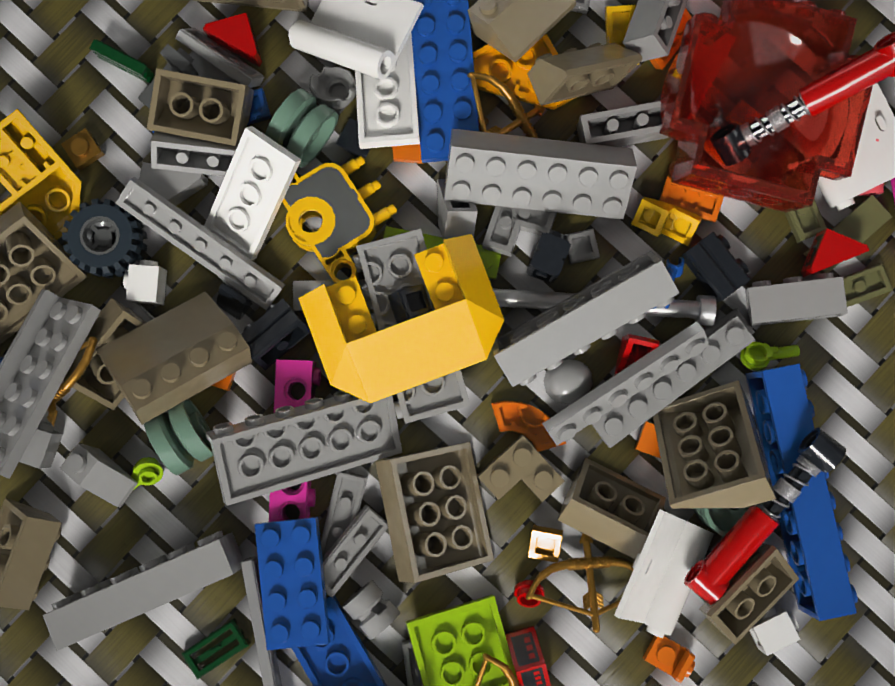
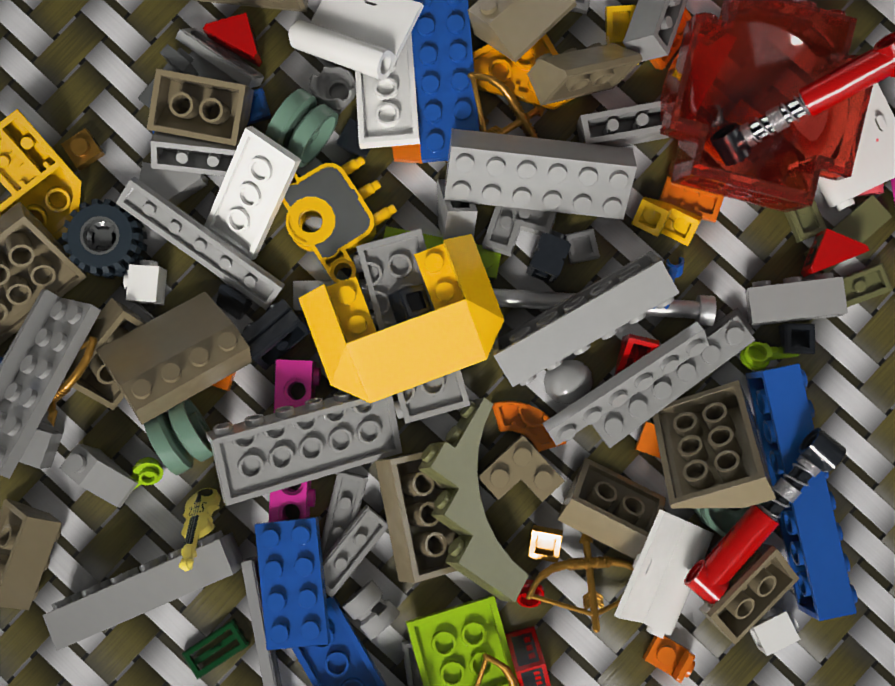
(122, 61): dark green tile -> none
(198, 523): none -> light yellow piece
(460, 508): none -> olive arch
(716, 266): black brick -> none
(797, 338): none -> black slope

